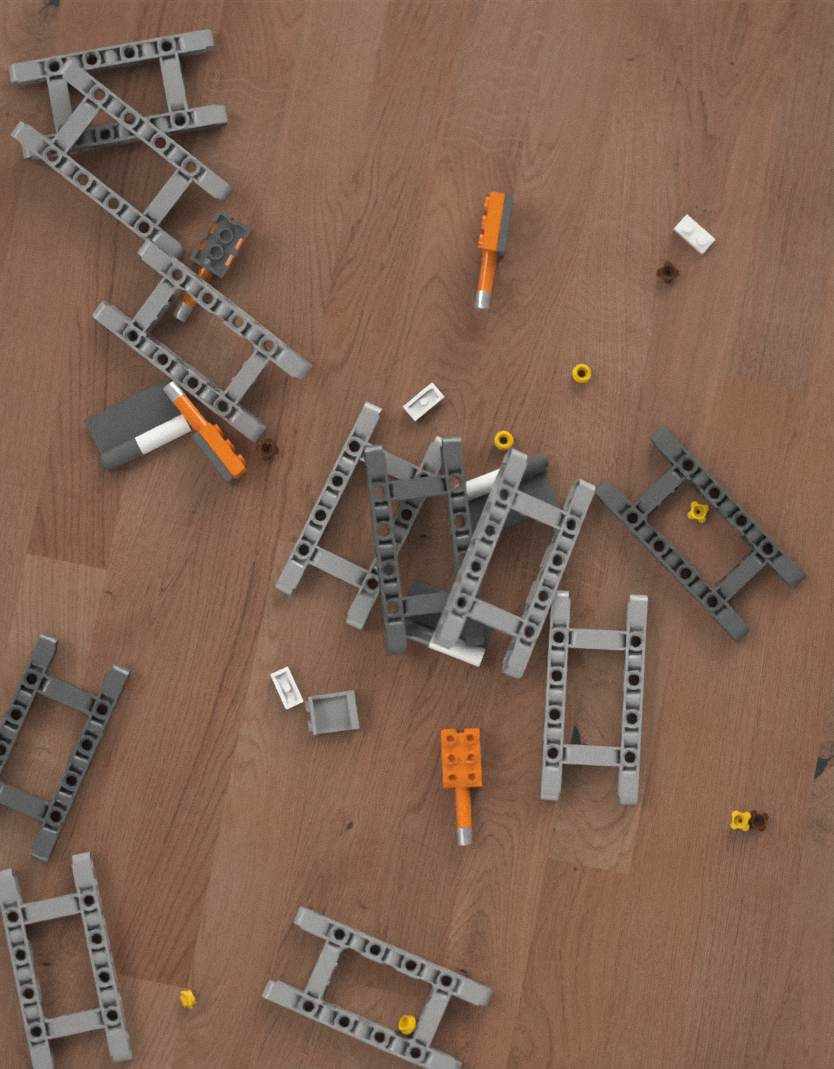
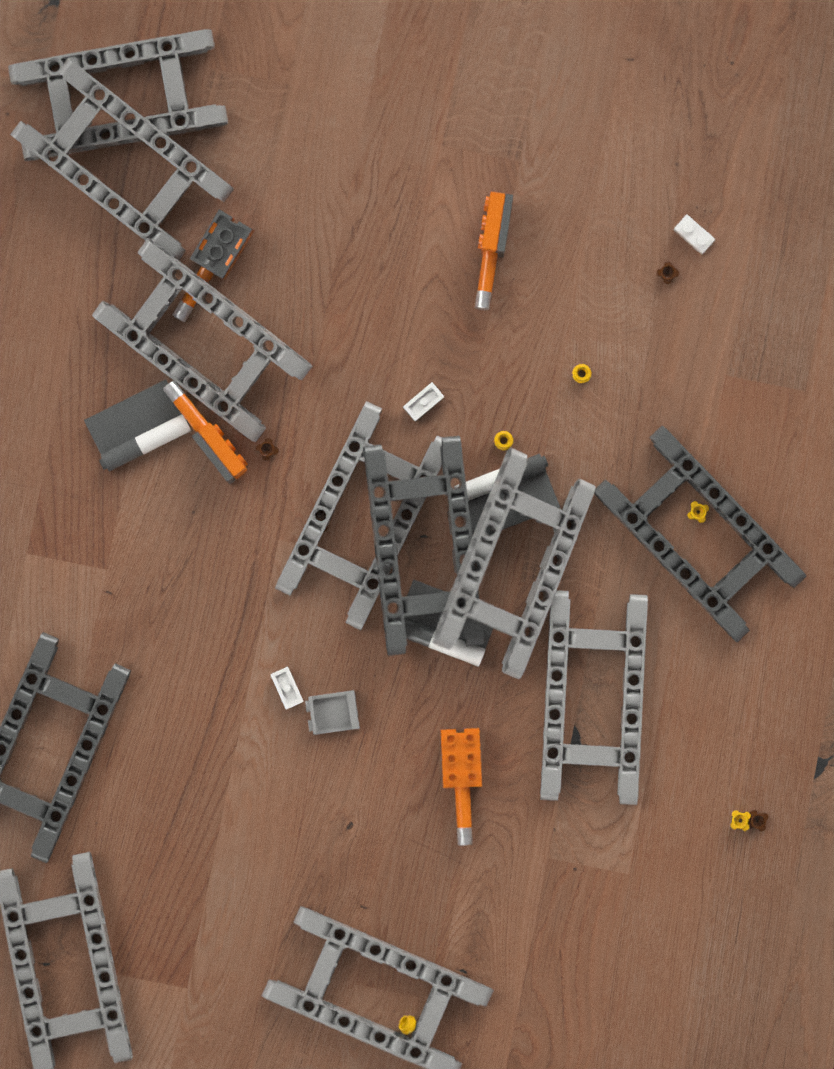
(187, 999): yellow plate -> none

